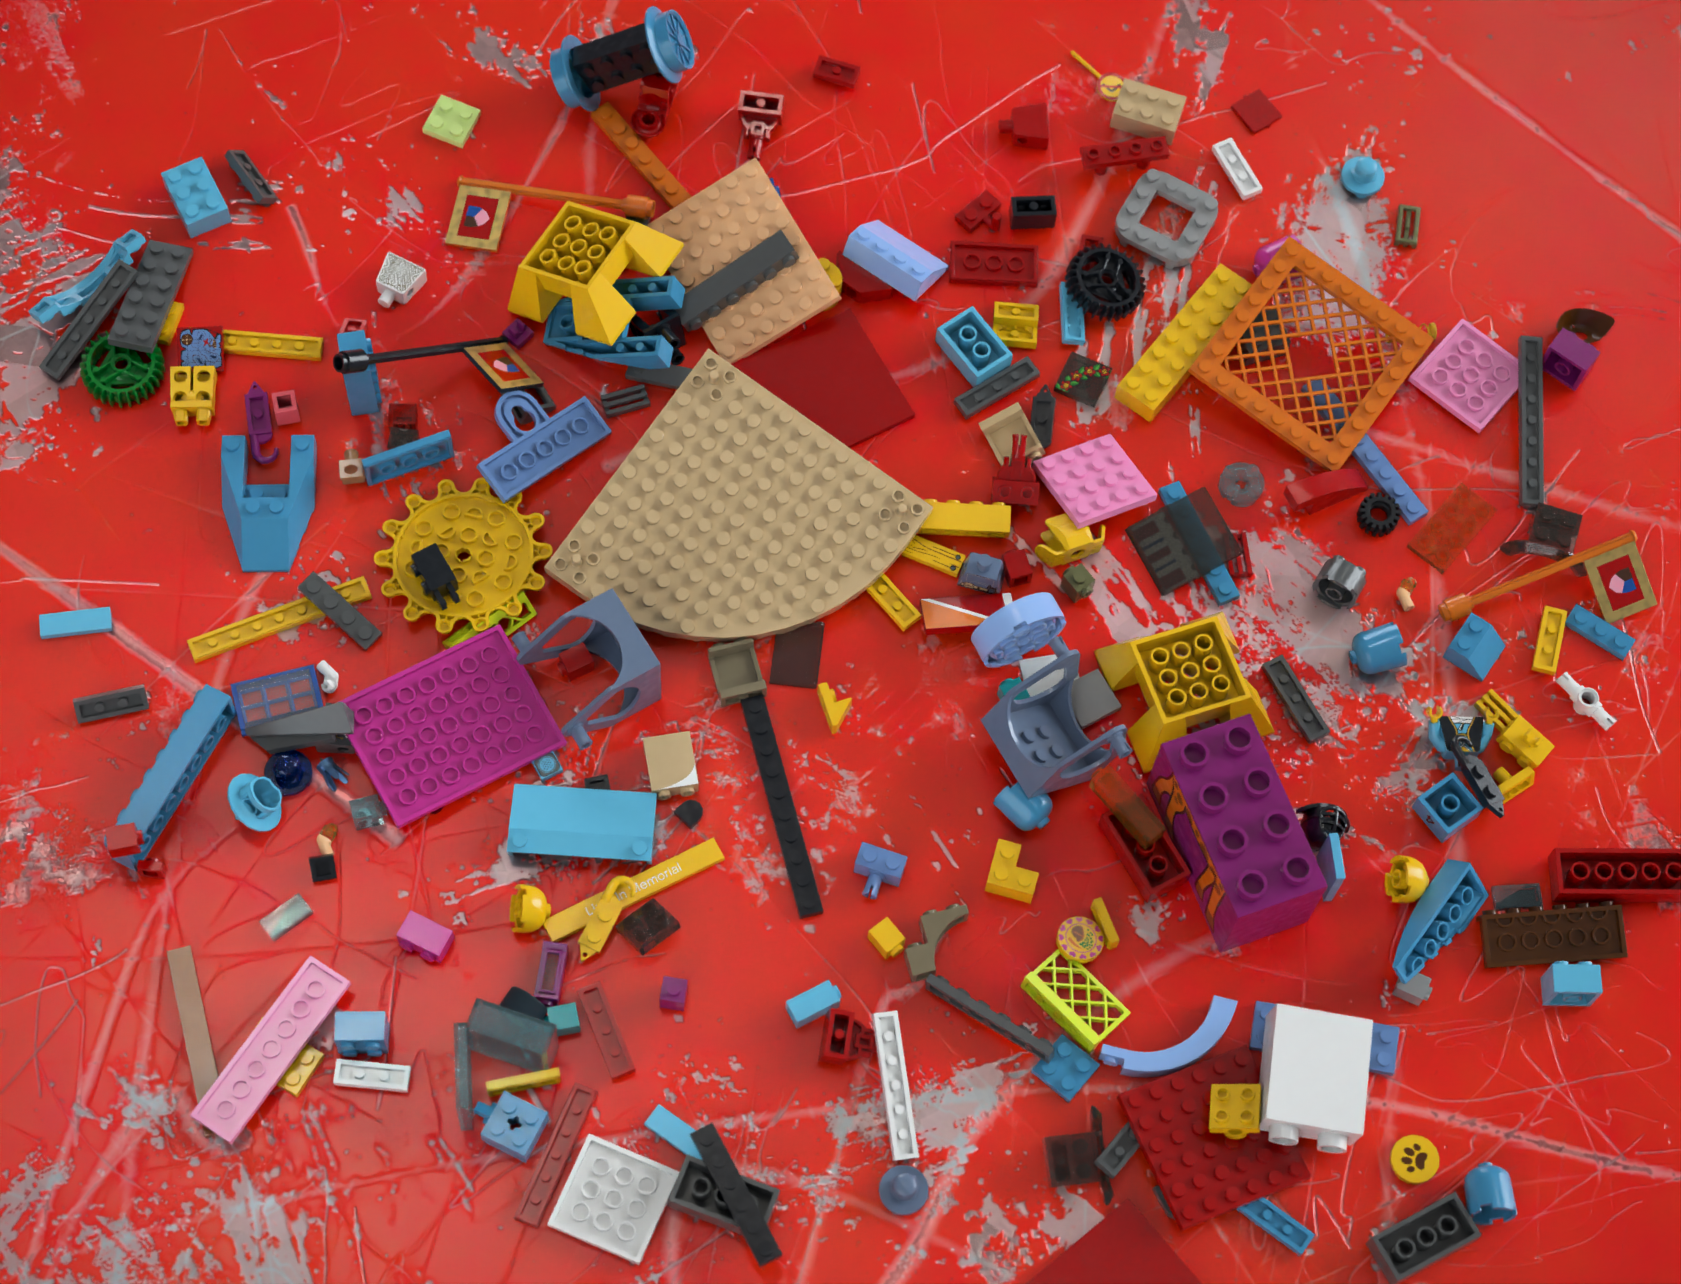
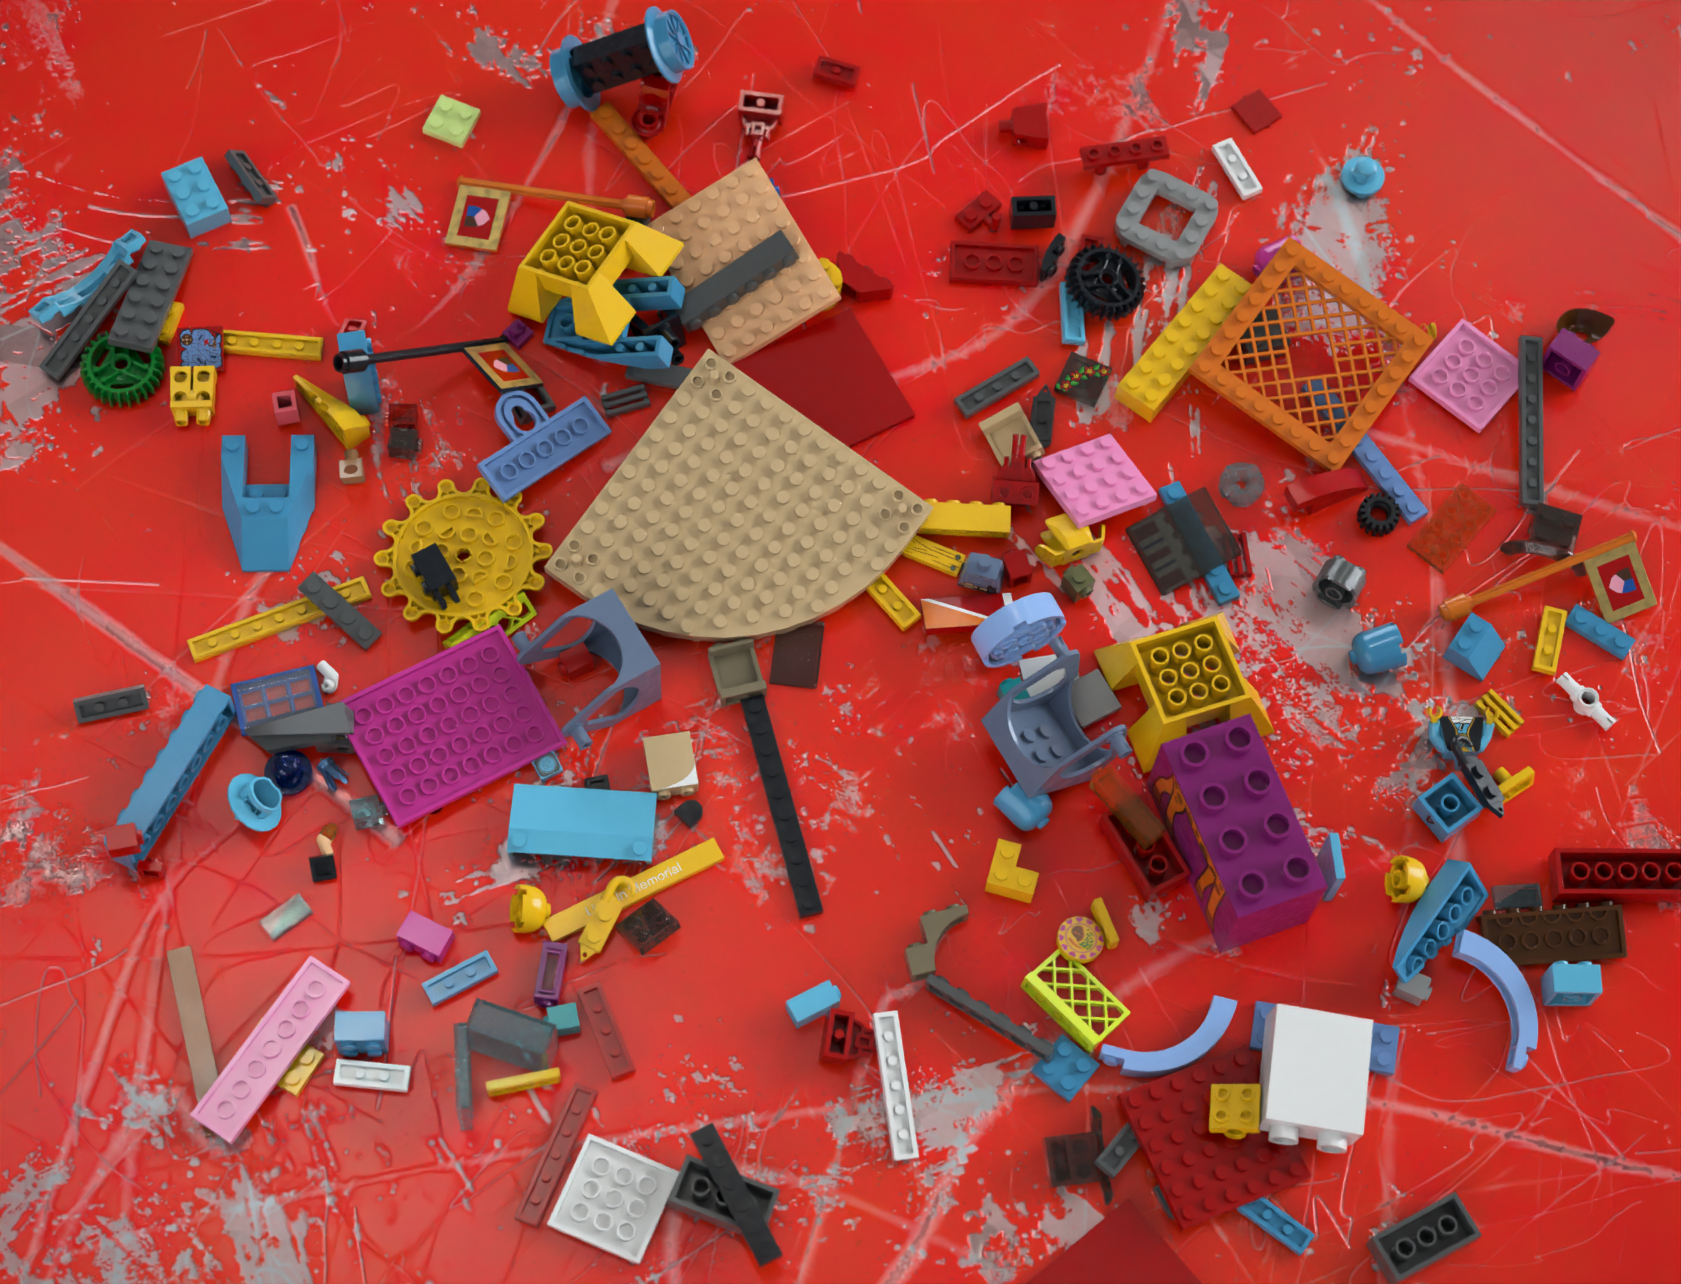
(75, 622): medium azure tile -> none
(259, 422): magenta plate -> none
(339, 417): none -> yellow wedge
(399, 280): white torso -> none
(408, 457): dark azure tile -> none
(459, 978): none -> dark azure plate
(508, 1112): dark azure hinge -> none
(524, 1003): black wheel -> none
(672, 1130): medium azure tile -> none
(673, 993): magenta brick -> none
(833, 710): yellow slope -> none
(879, 866): medium blue brick -> none
(887, 938): yellow brick -> none
(894, 258): light blue slope -> none
(903, 1190): sand blue plate -> none
(973, 346): medium azure brick -> none
(1016, 324): yellow slope -> none
(1050, 259): none -> black slope
(1107, 84): yellow piece -> none
(1147, 111): tan brick -> none
(1295, 699): dark grey plate -> none
(1318, 826): black piece -> none
(1404, 591): arm -> none
(1405, 241): olive tile -> none
(1414, 1159): yellow tile -> none
(1489, 1194): dark azure cylinder -> none
(1513, 988): none -> light blue arch
(1524, 743): yellow brick -> none

